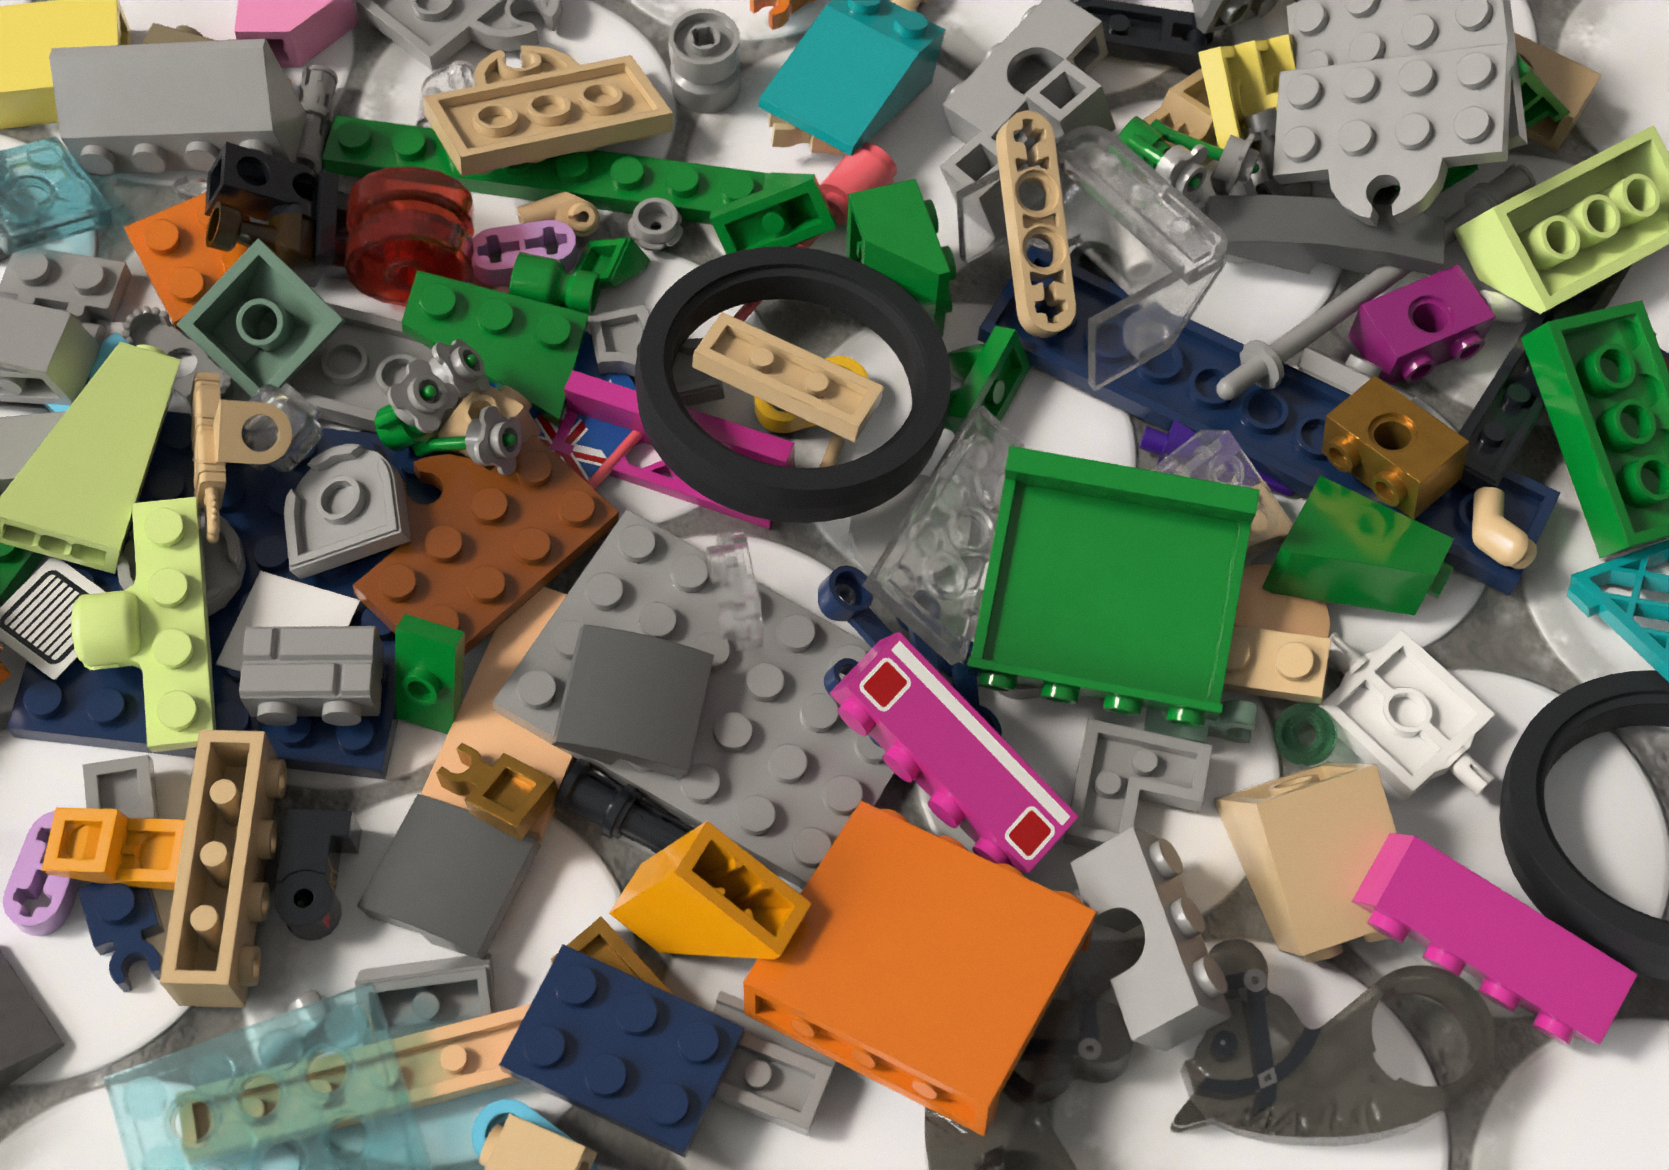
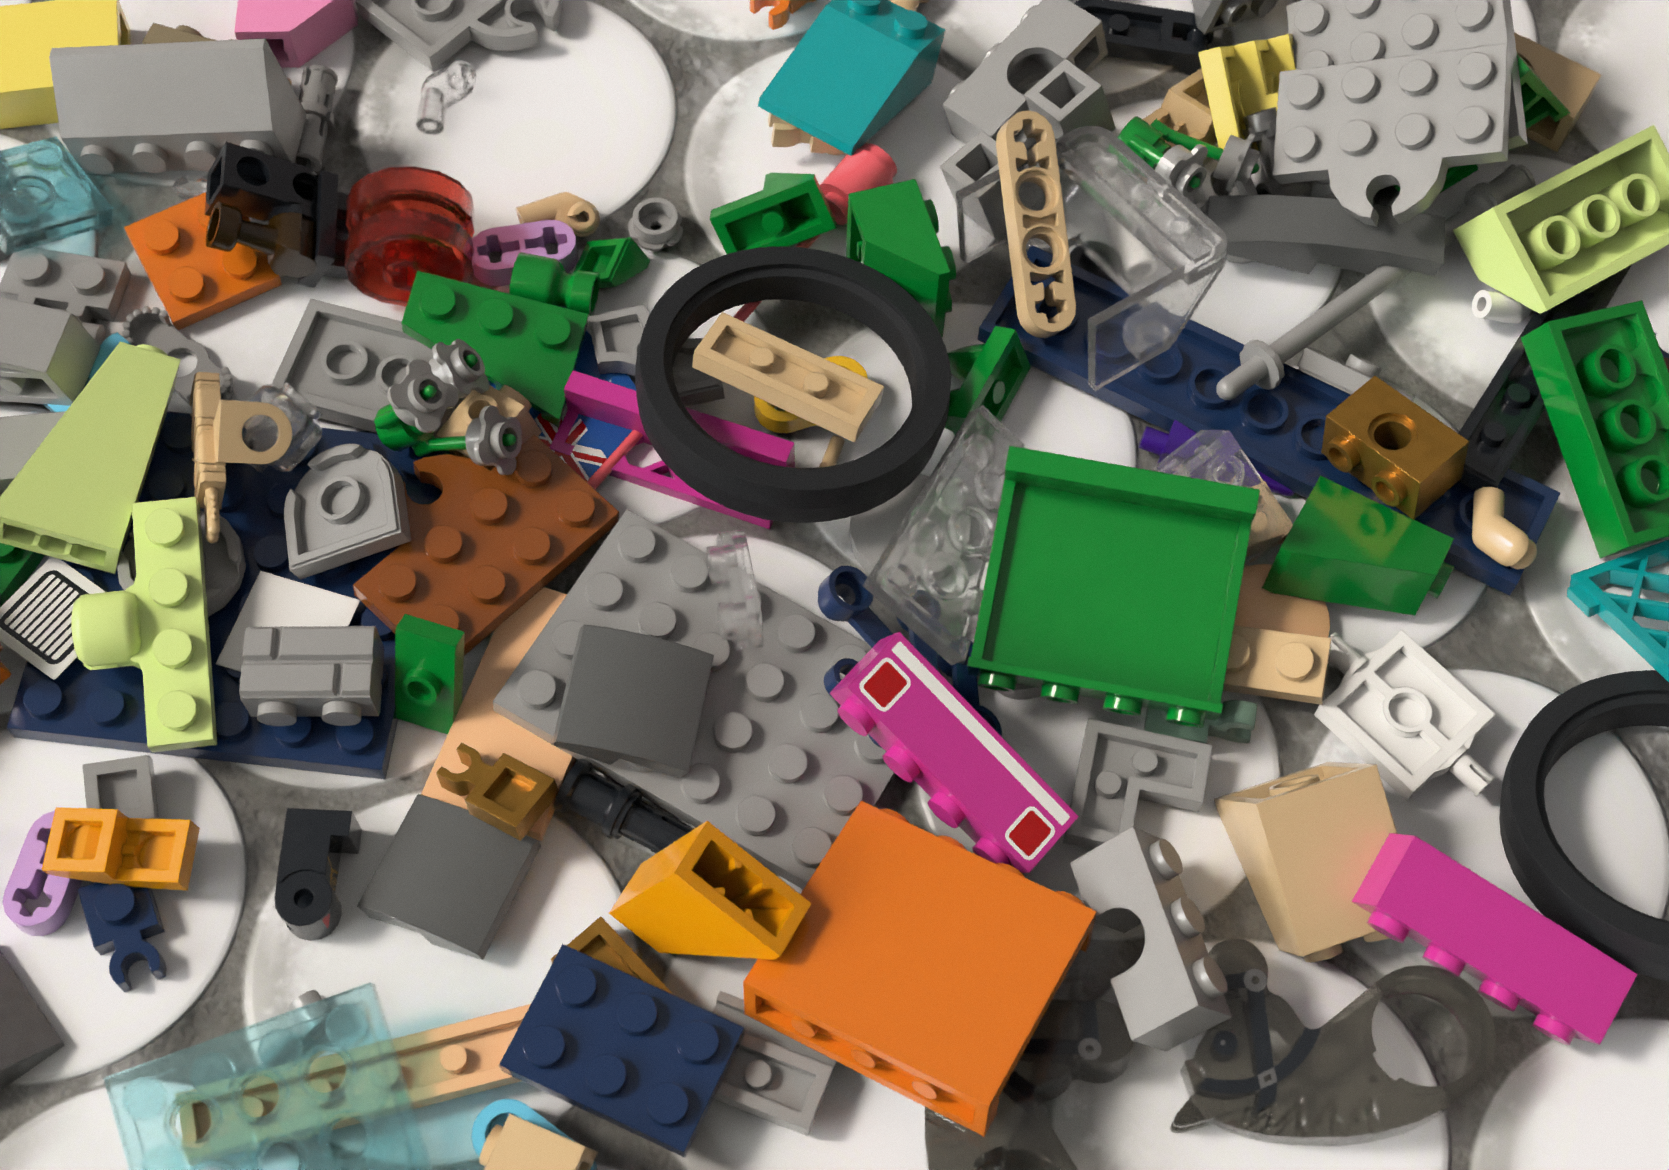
(222, 870): tan brick -> none
(260, 320): sand green slope -> none
(433, 992): light grey slope -> none
(544, 109): tan plate -> none
(600, 177): green plate -> none
(705, 60): light grey wheel -> none
(1287, 731): clear green plate -> none
(1443, 305): magenta brick -> none

